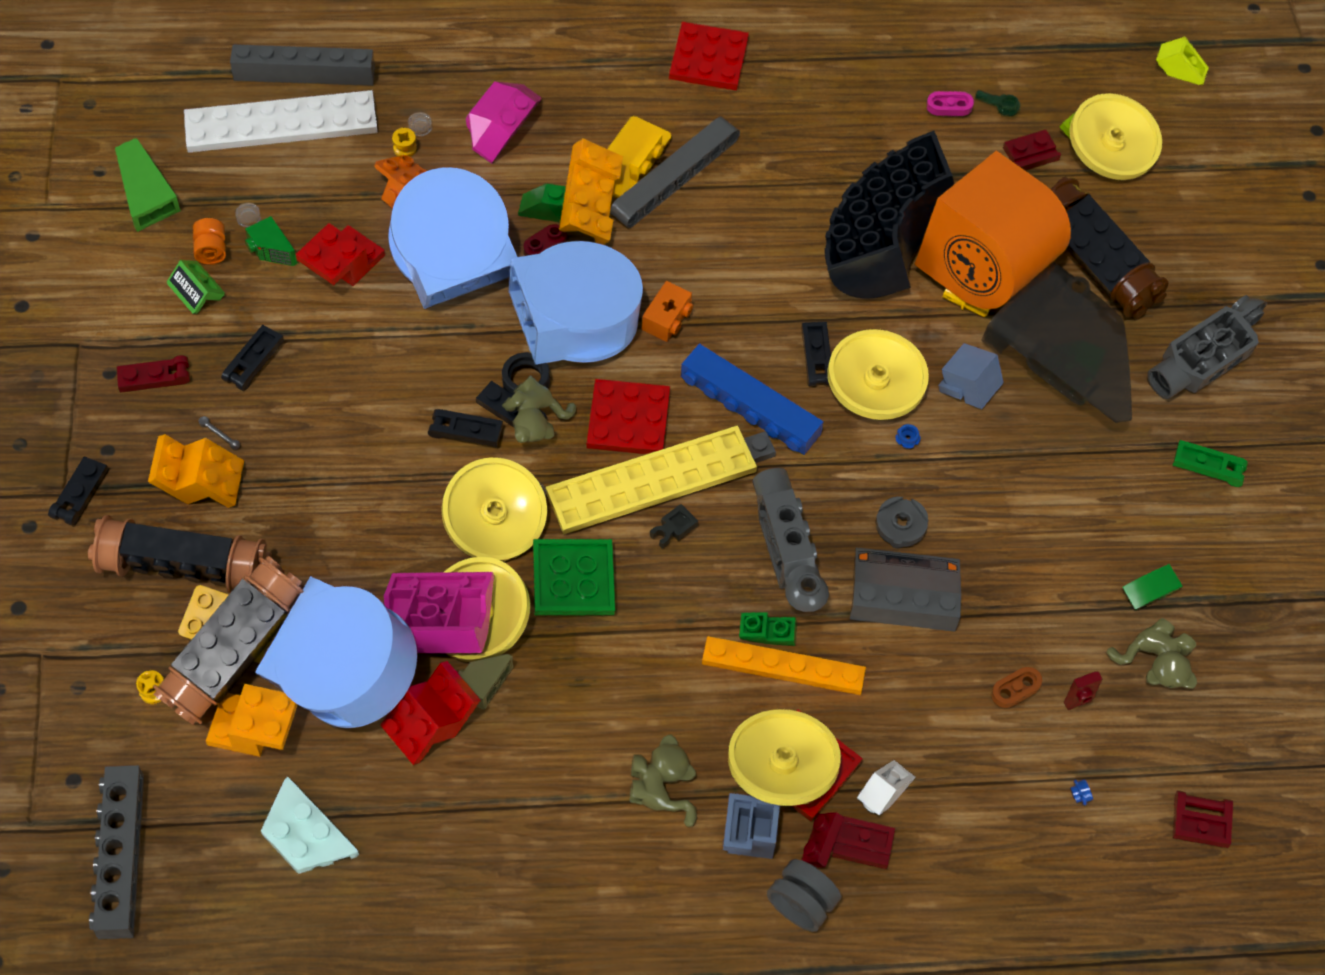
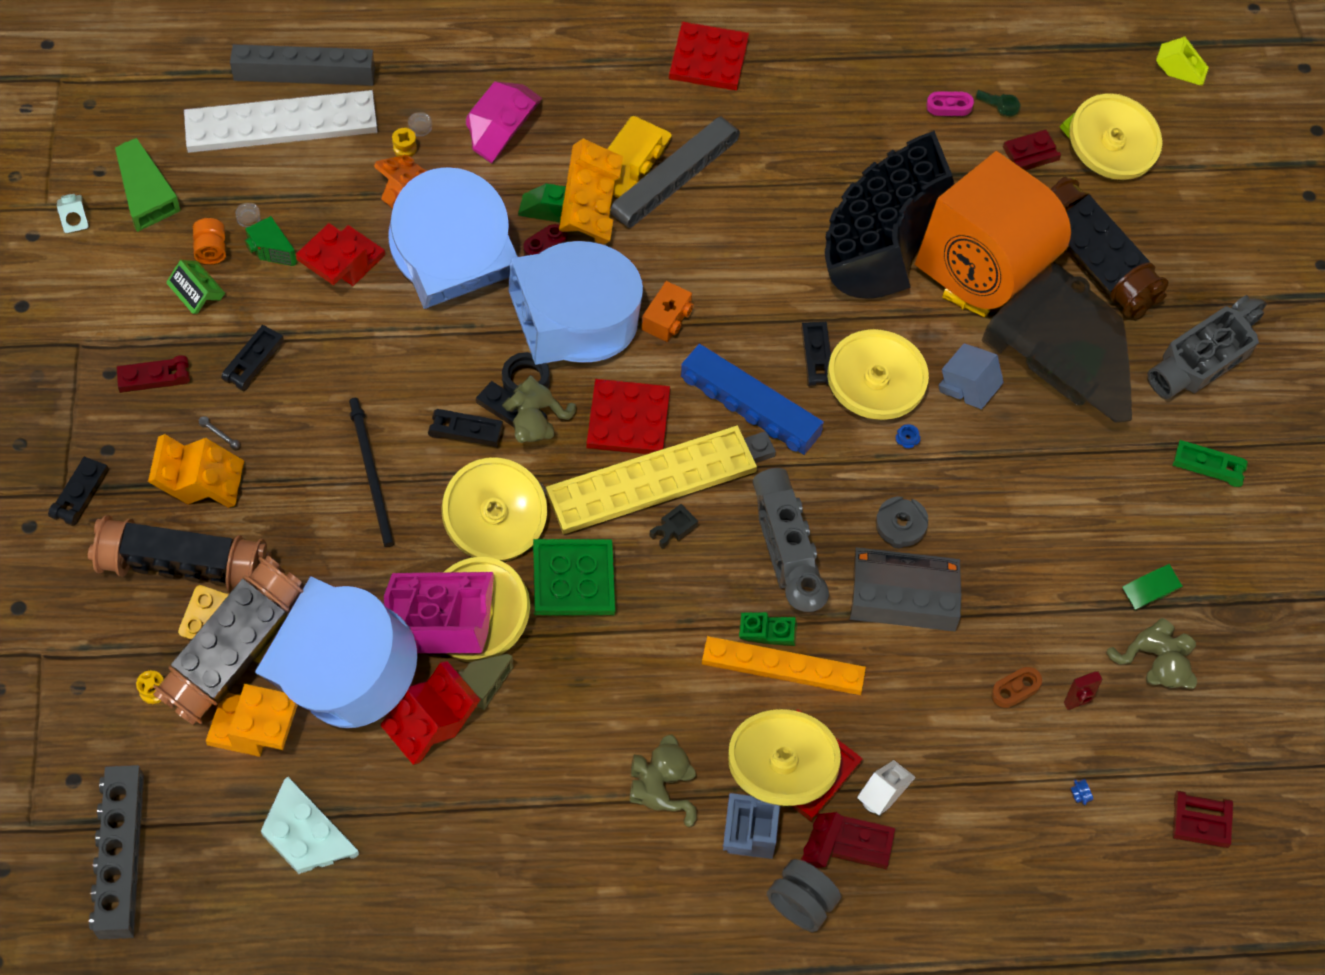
(68, 204): none -> light aqua bracket
(358, 415): none -> black bar

